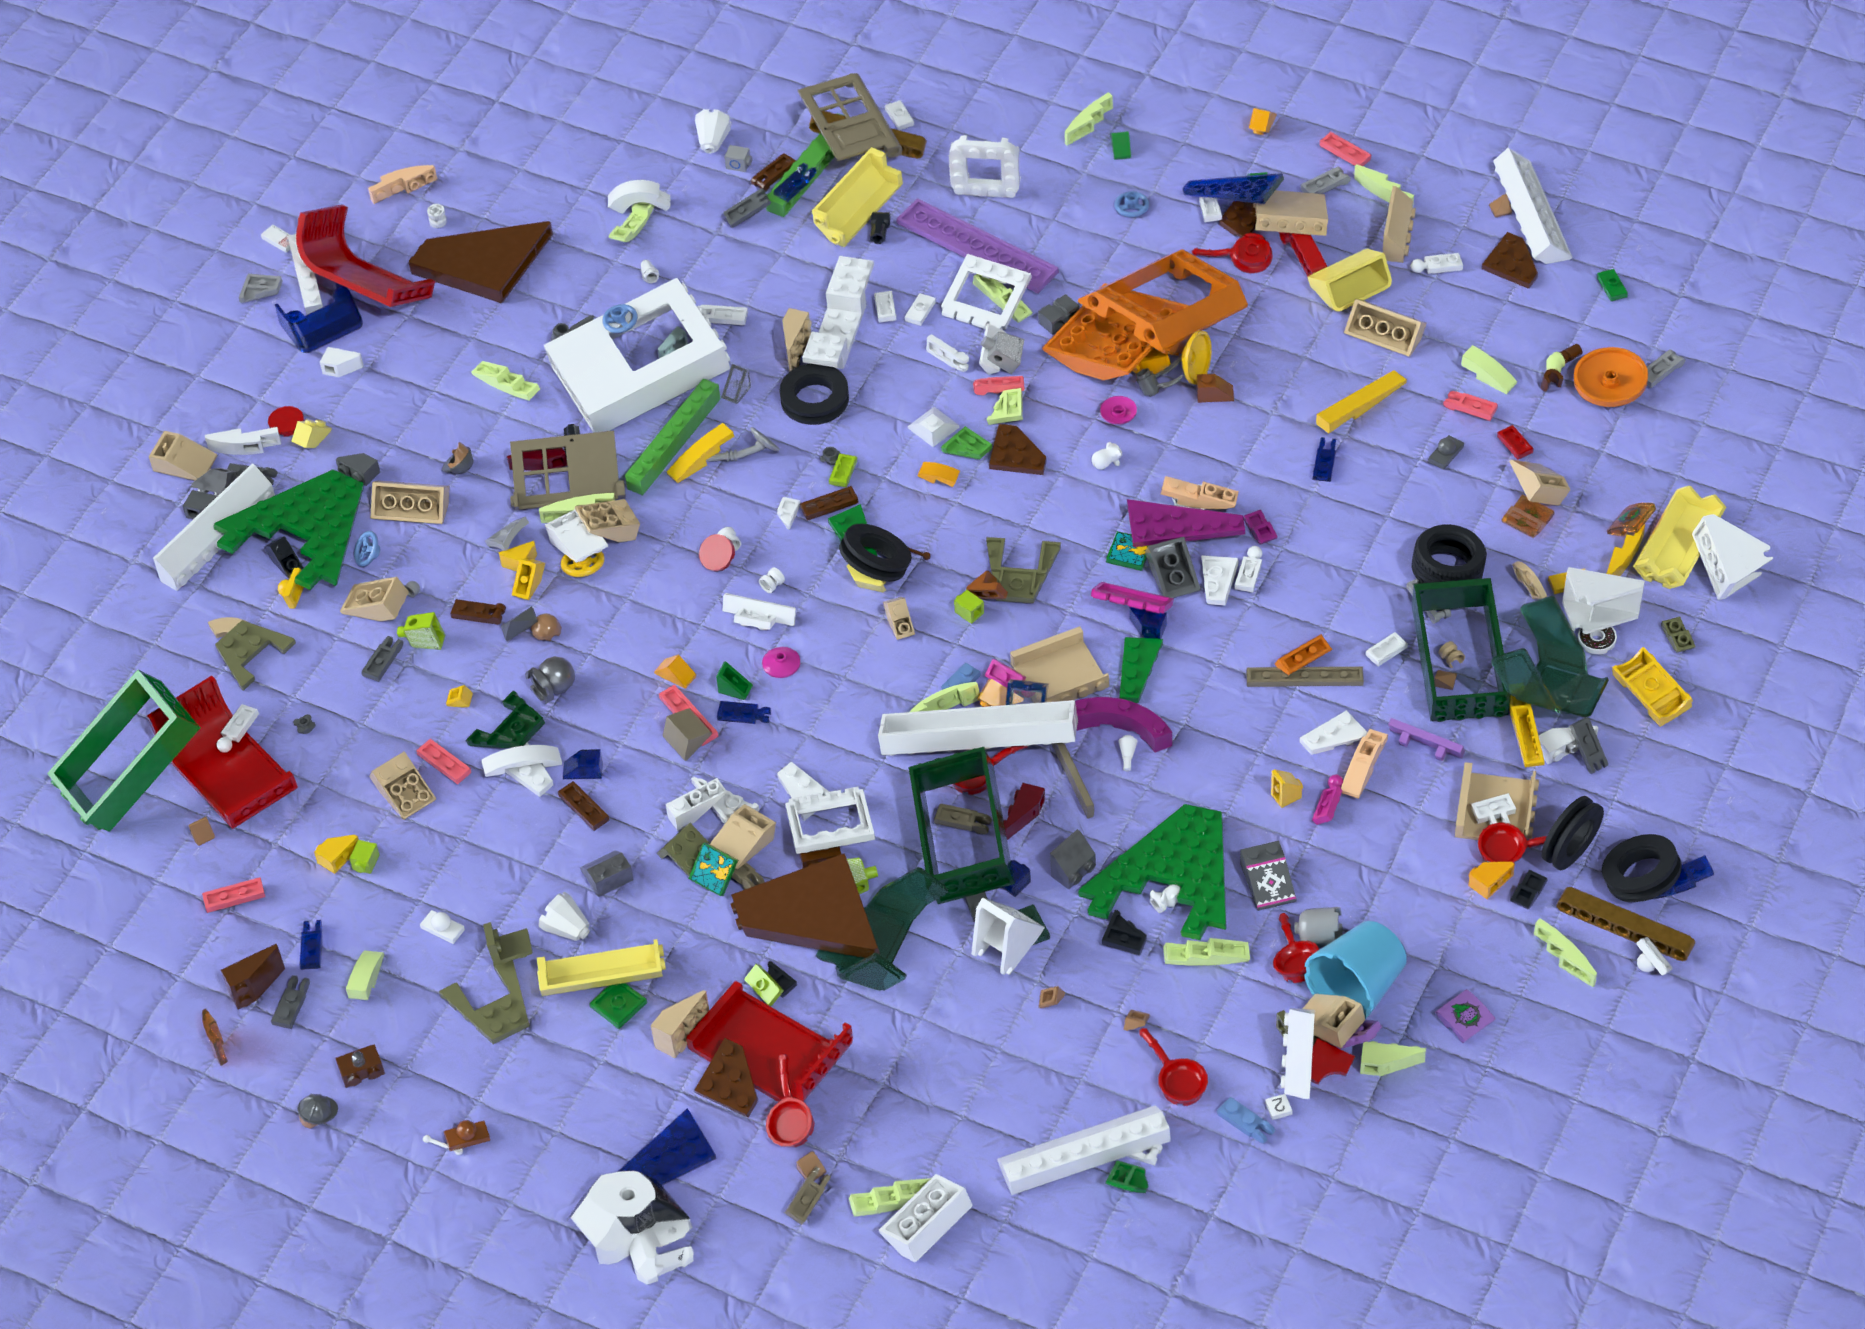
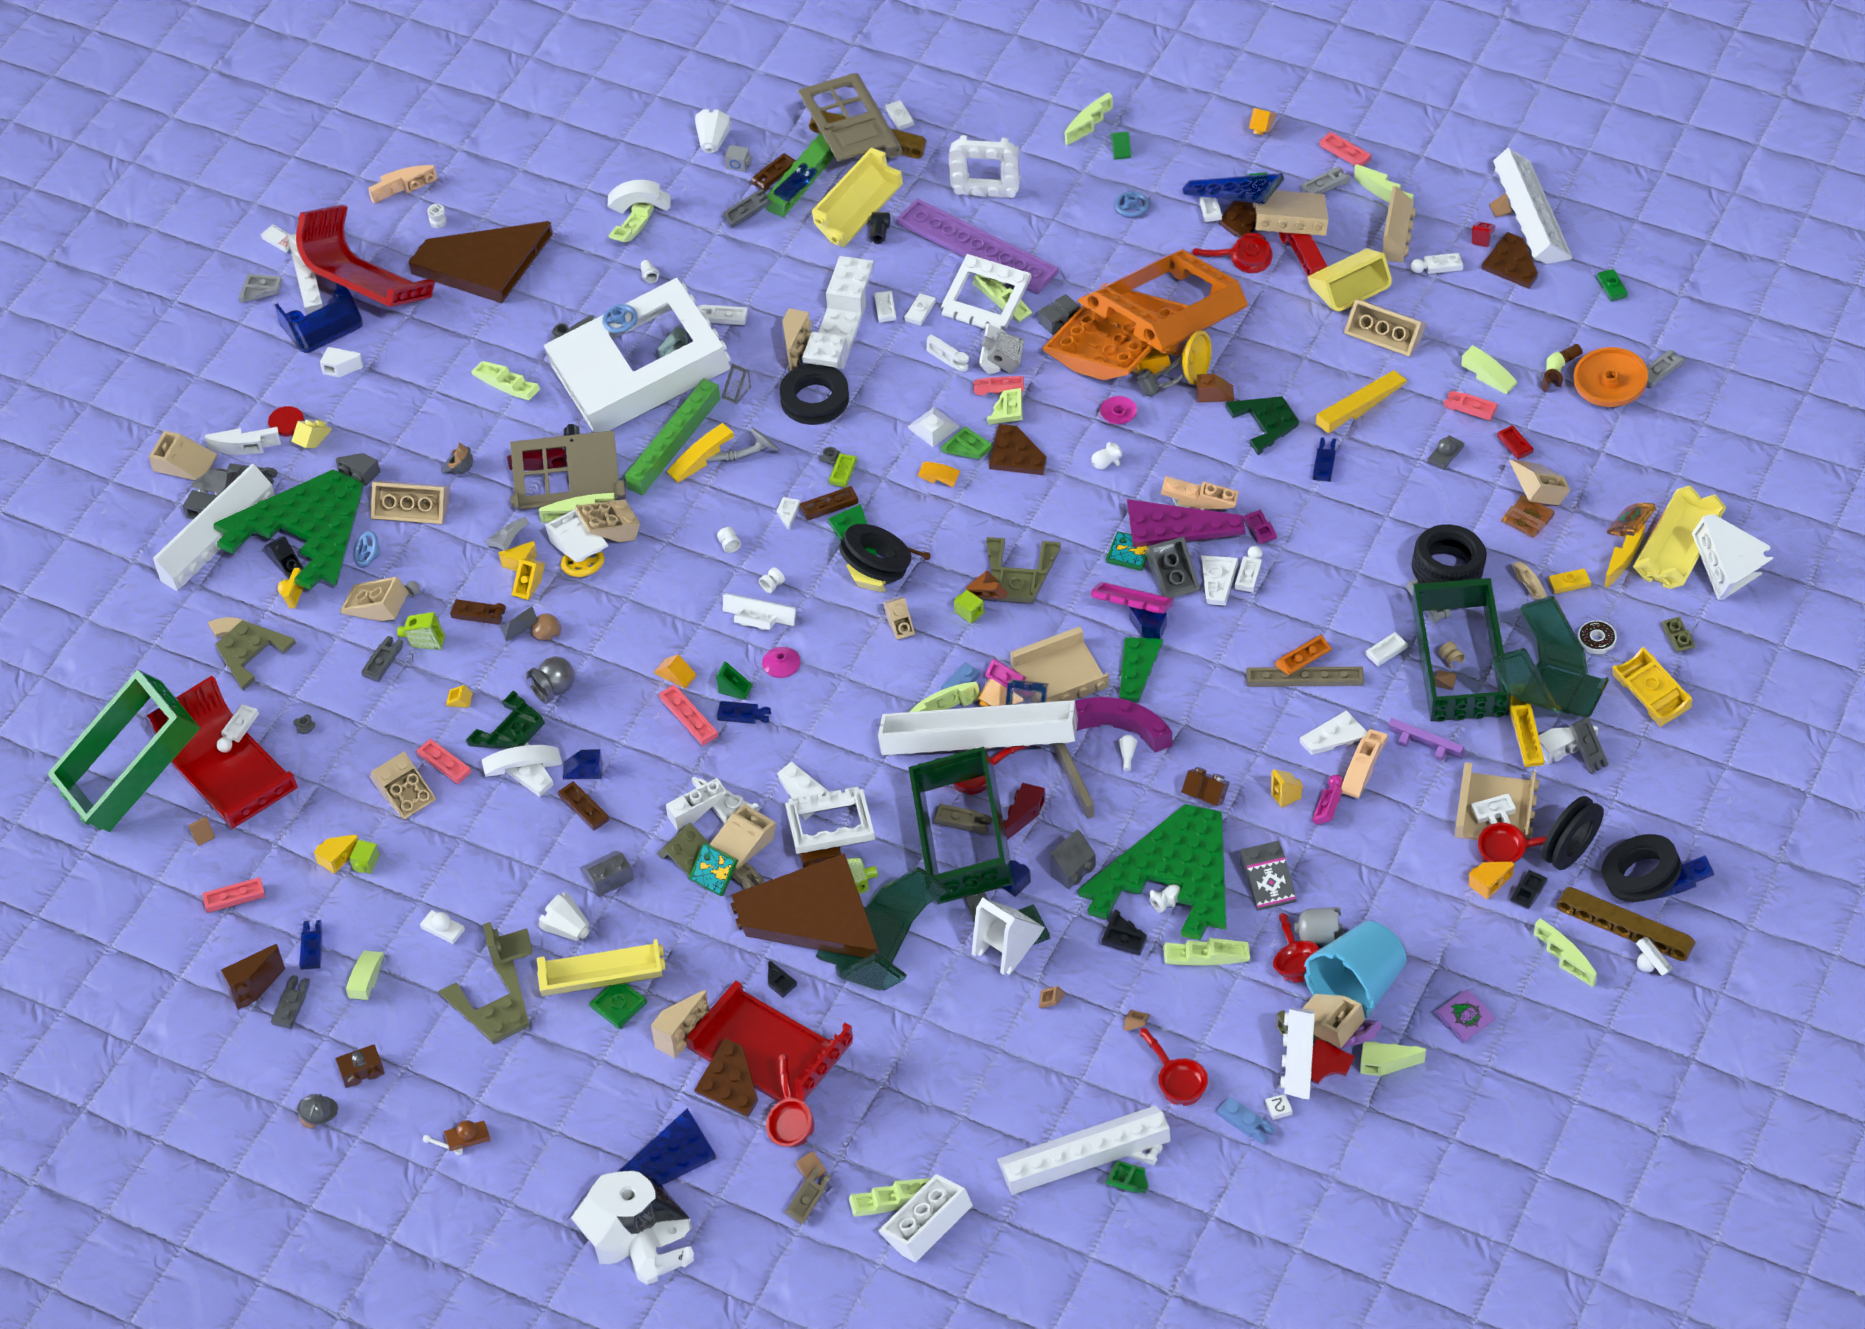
(214, 1037): clear orange slope -> none
(685, 732): dark tan slope -> none
(716, 552): tile -> none
(763, 984): plate -> none
(1205, 786): none -> reddish brown piece
(1272, 416): none -> dark green wing
(1482, 233): none -> red slope
(1600, 599): white ladder -> none

